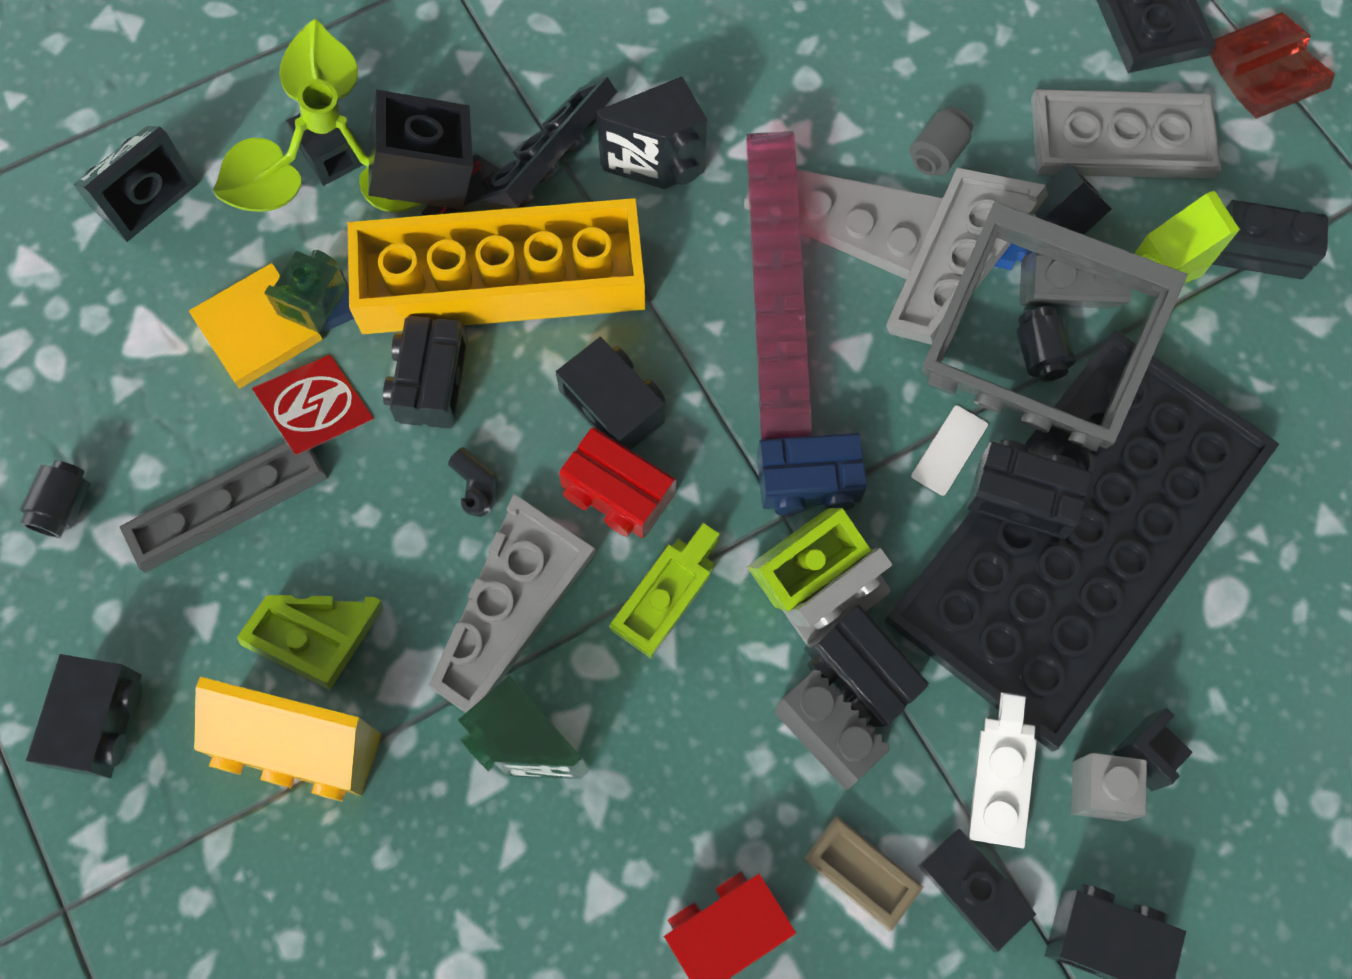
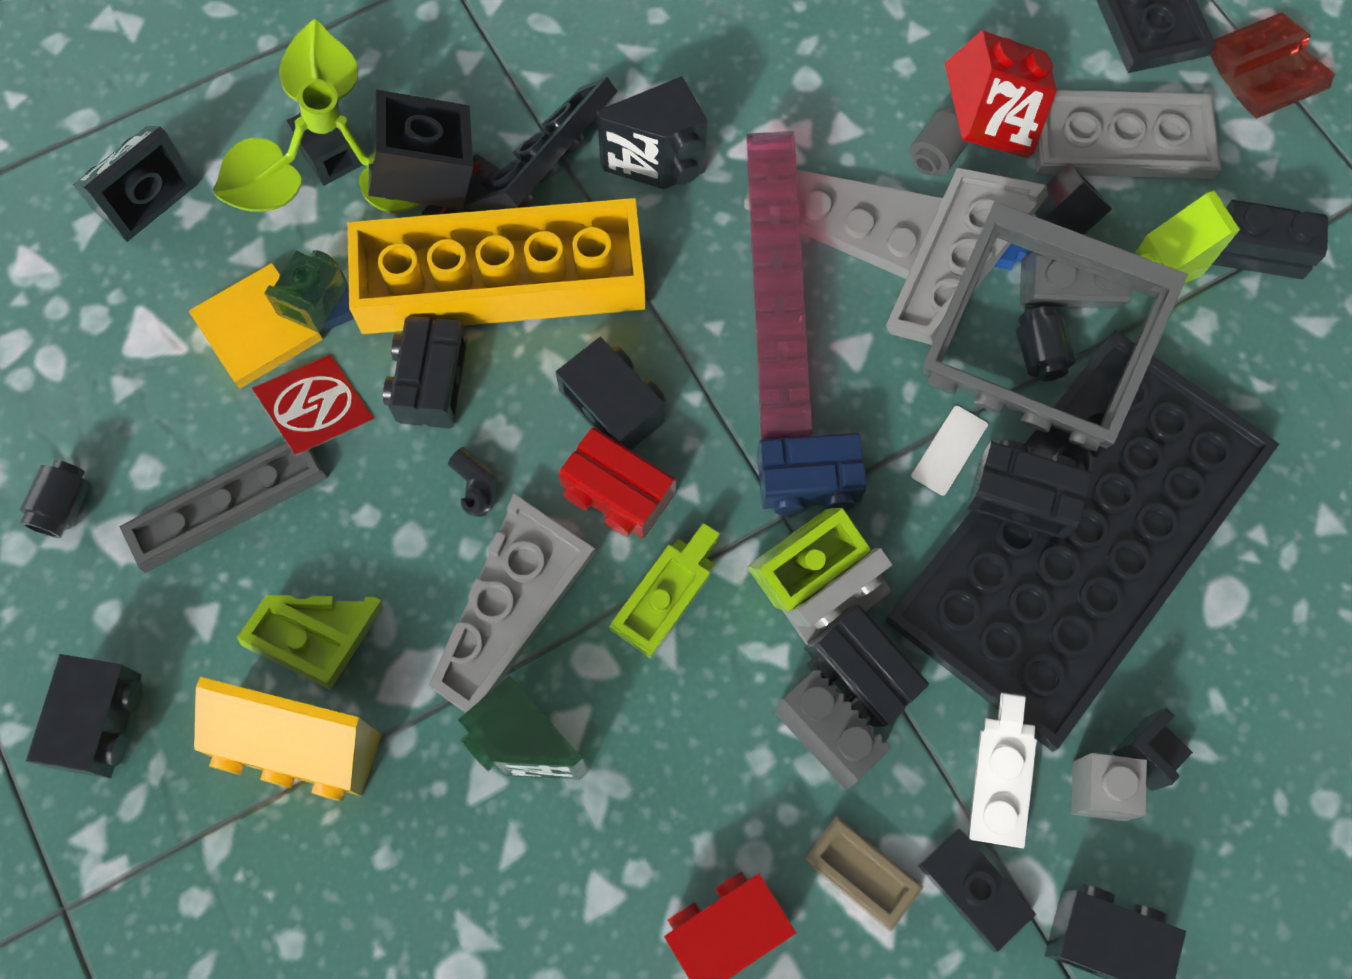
(1001, 92): none -> red slope

